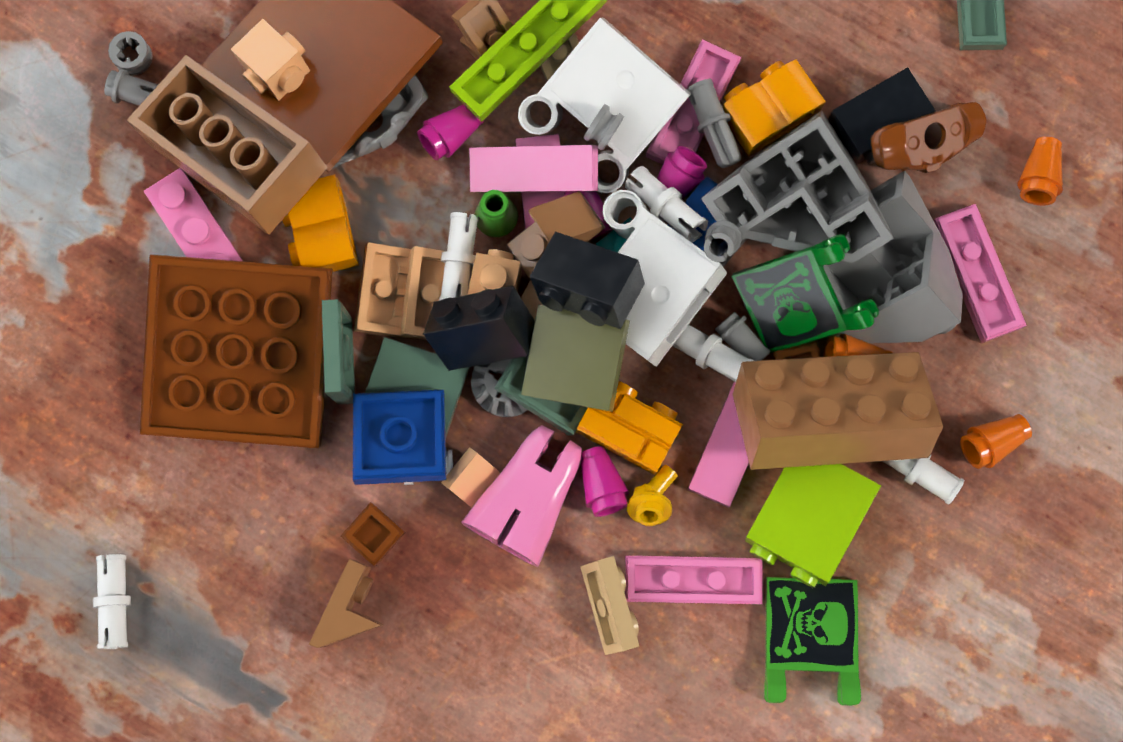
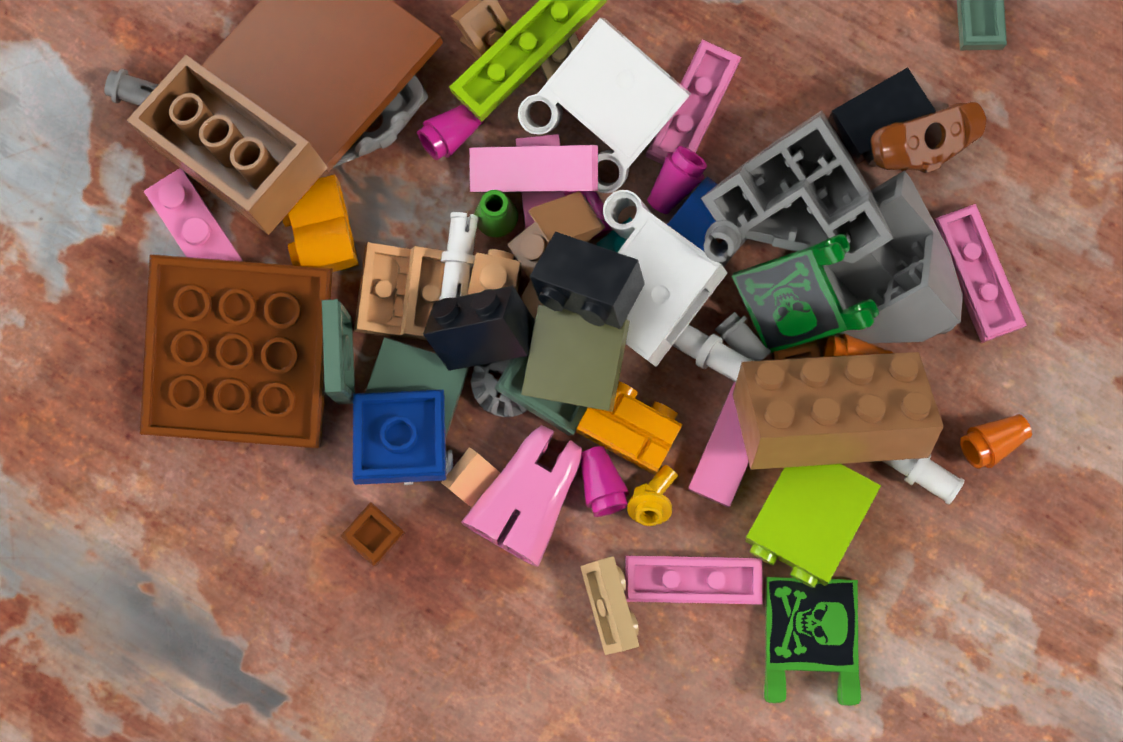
(111, 601): white pin -> none
(130, 39): light grey bush -> none
(271, 60): light nougat brick -> none
(339, 618): medium nougat slope -> none
(603, 127): light grey bush -> none
(666, 204): white pin -> none
(714, 123): light grey axle -> none
(771, 106): light orange brick -> none
(1042, 174): orange cone -> none

